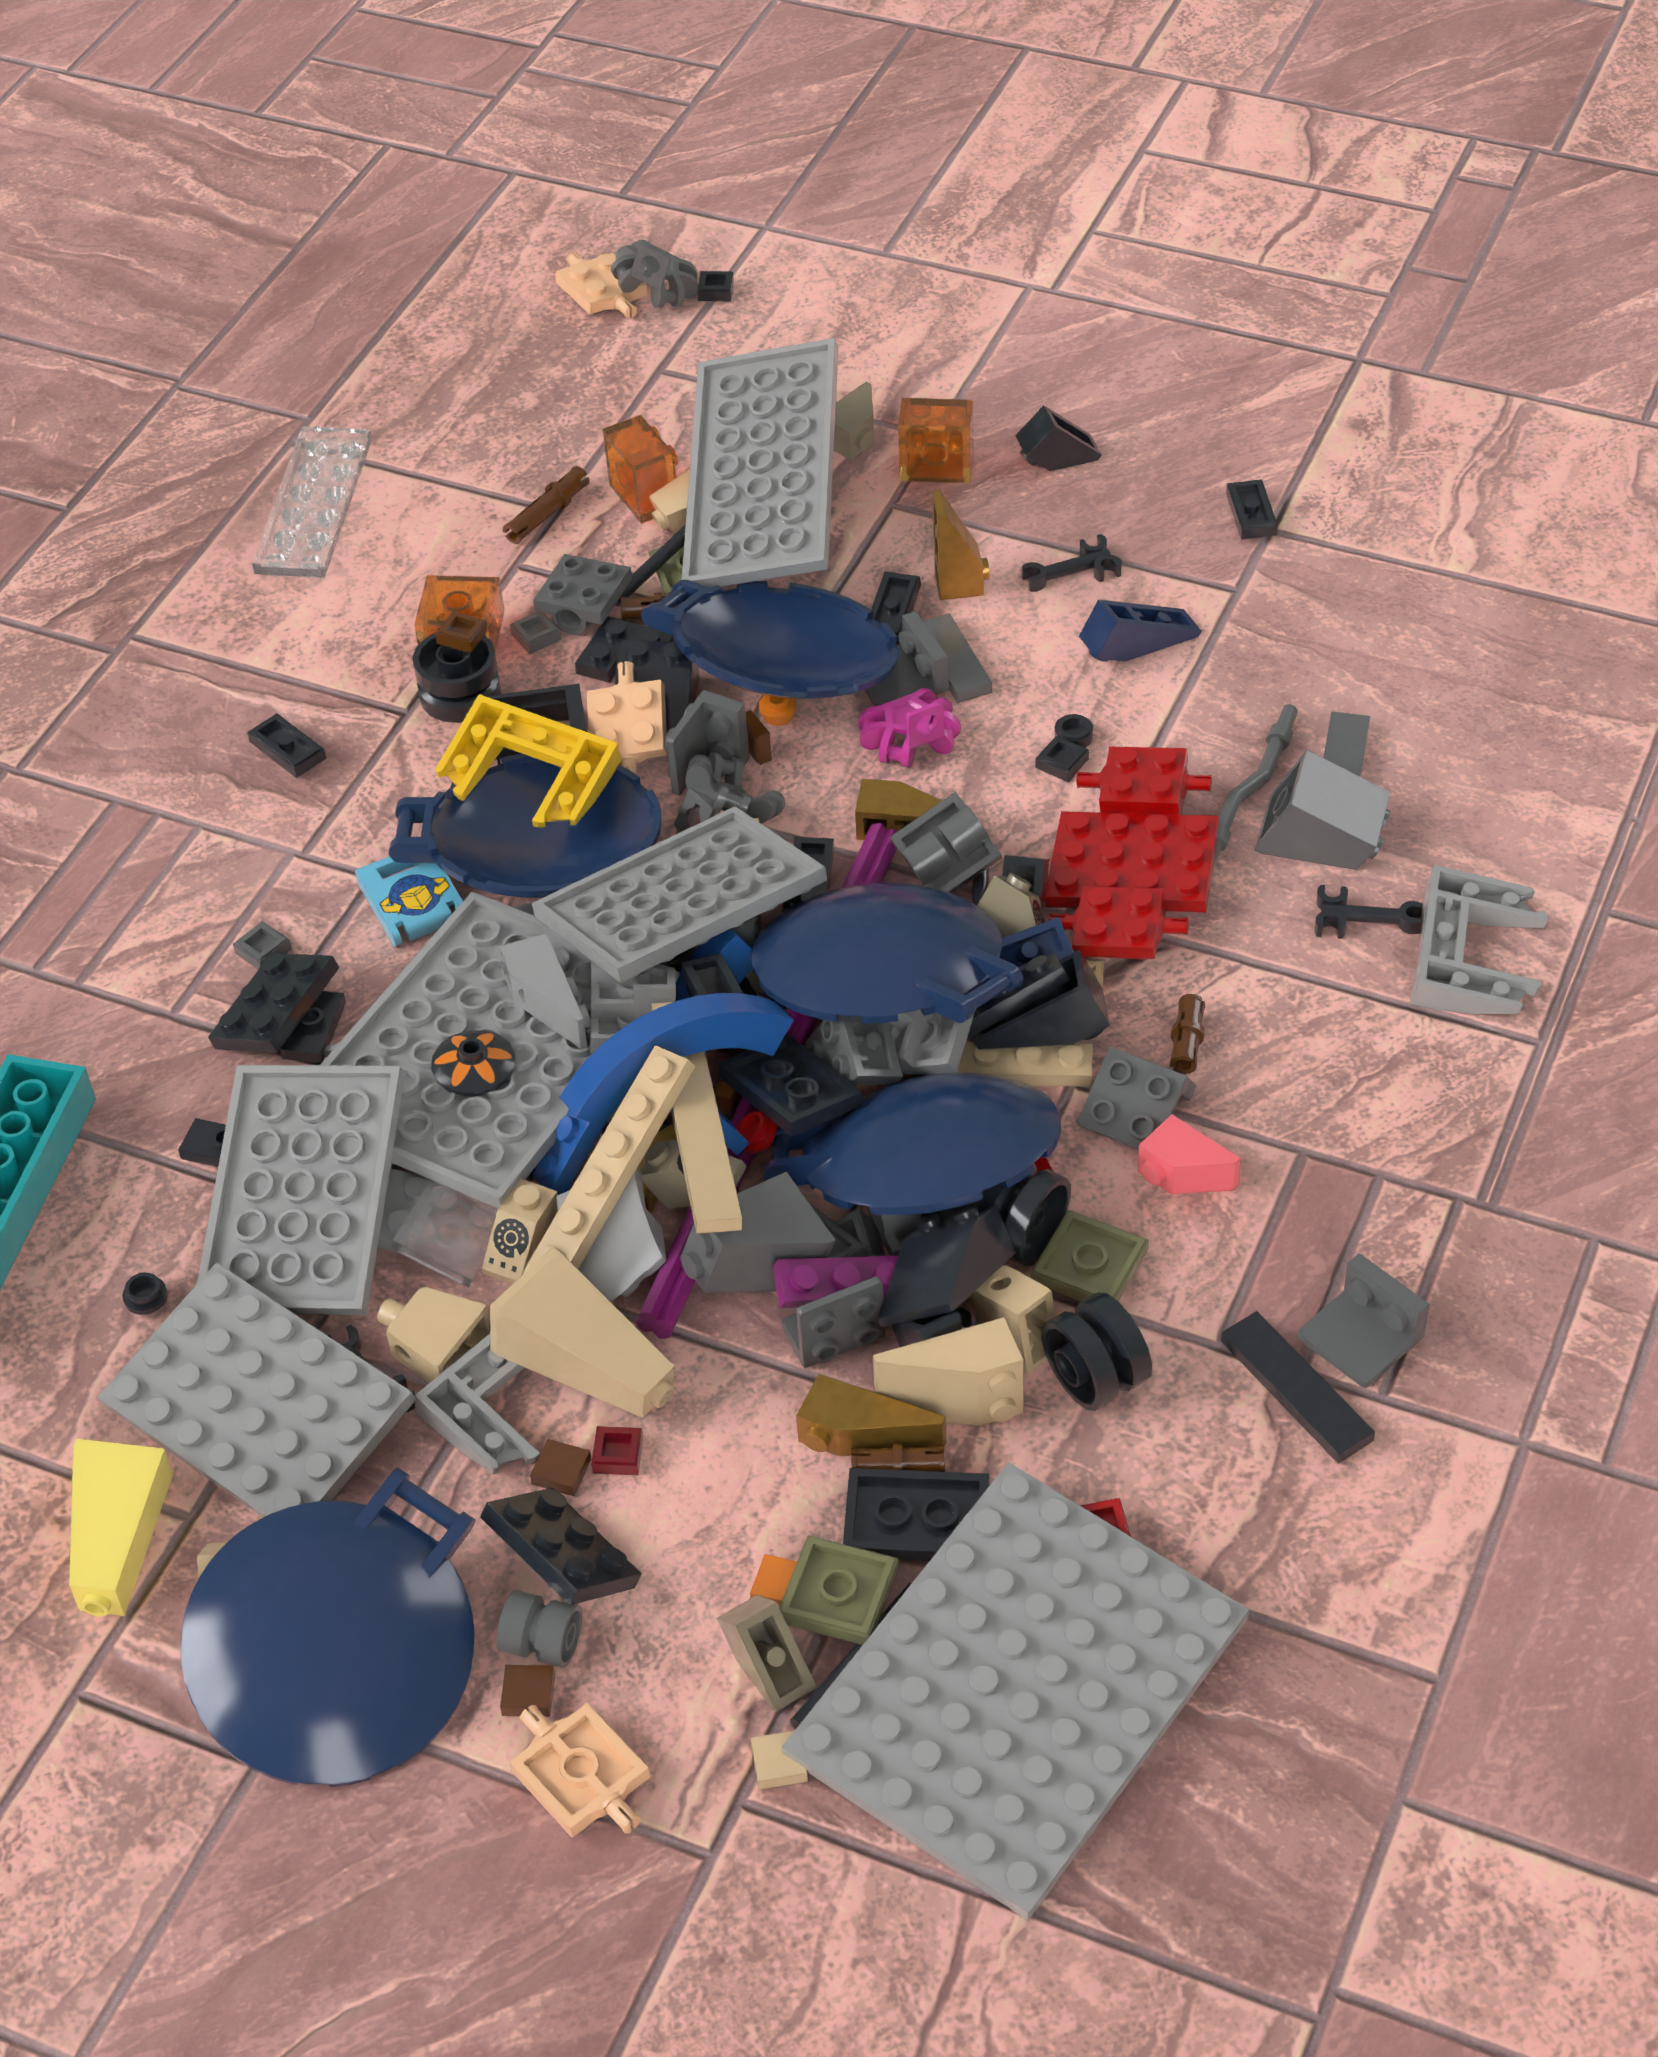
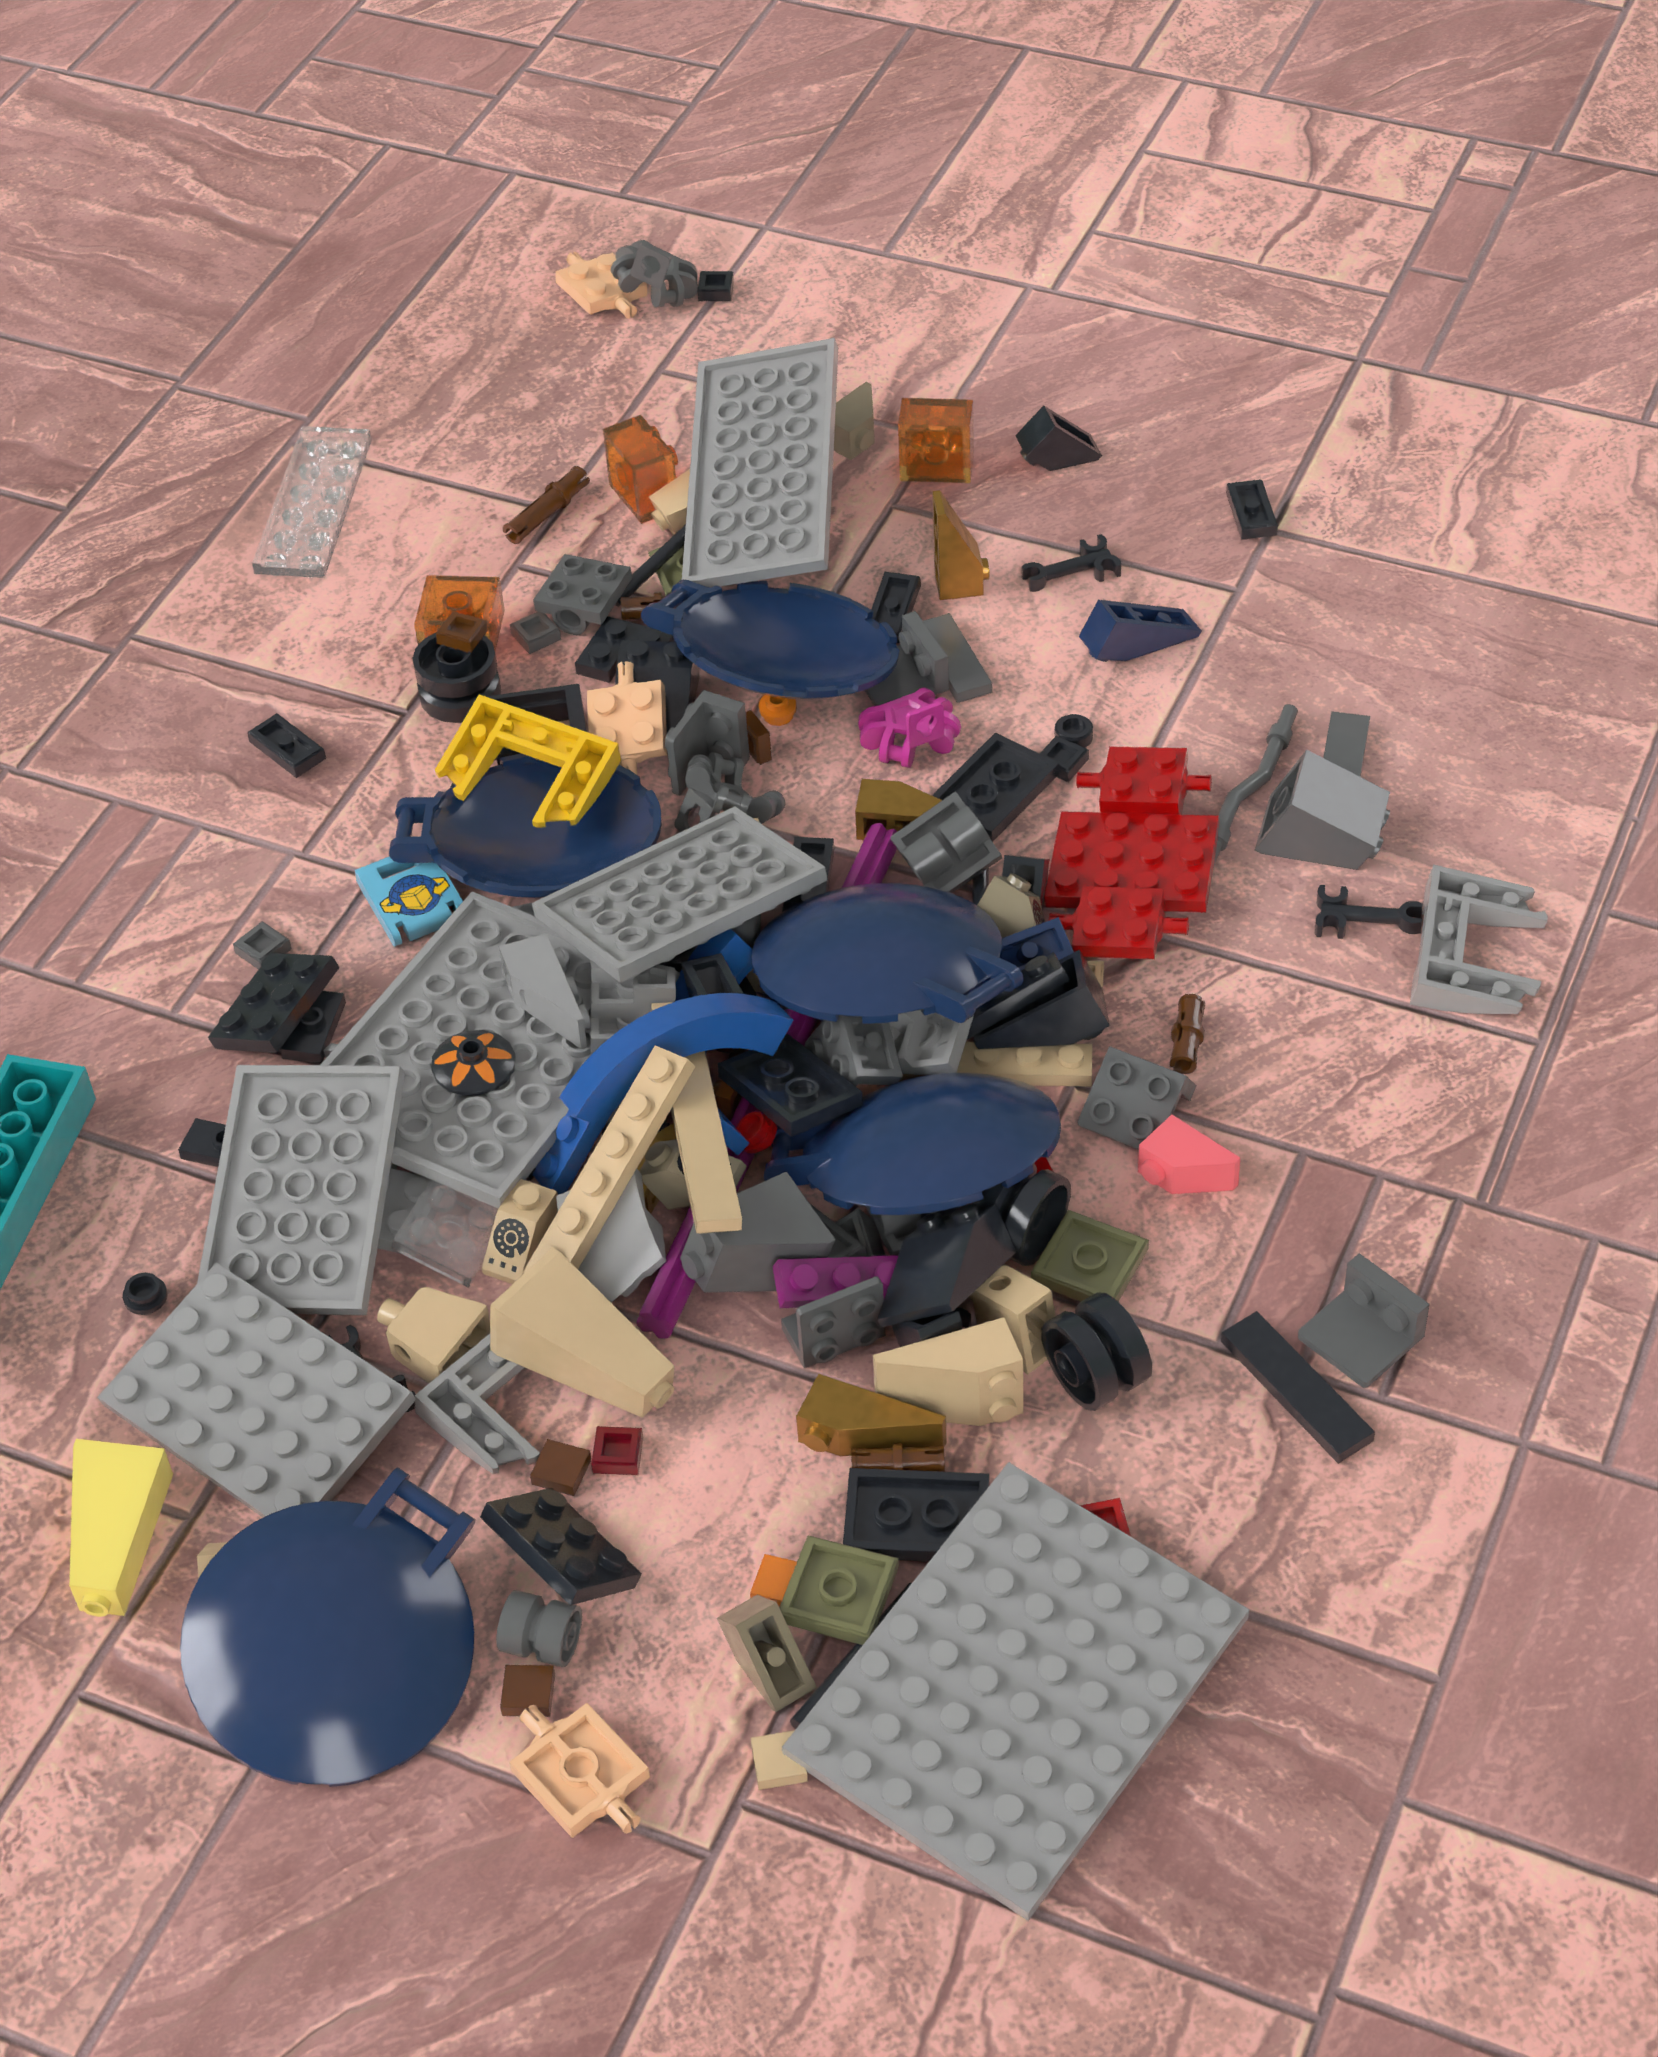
(1000, 782): none -> black plate

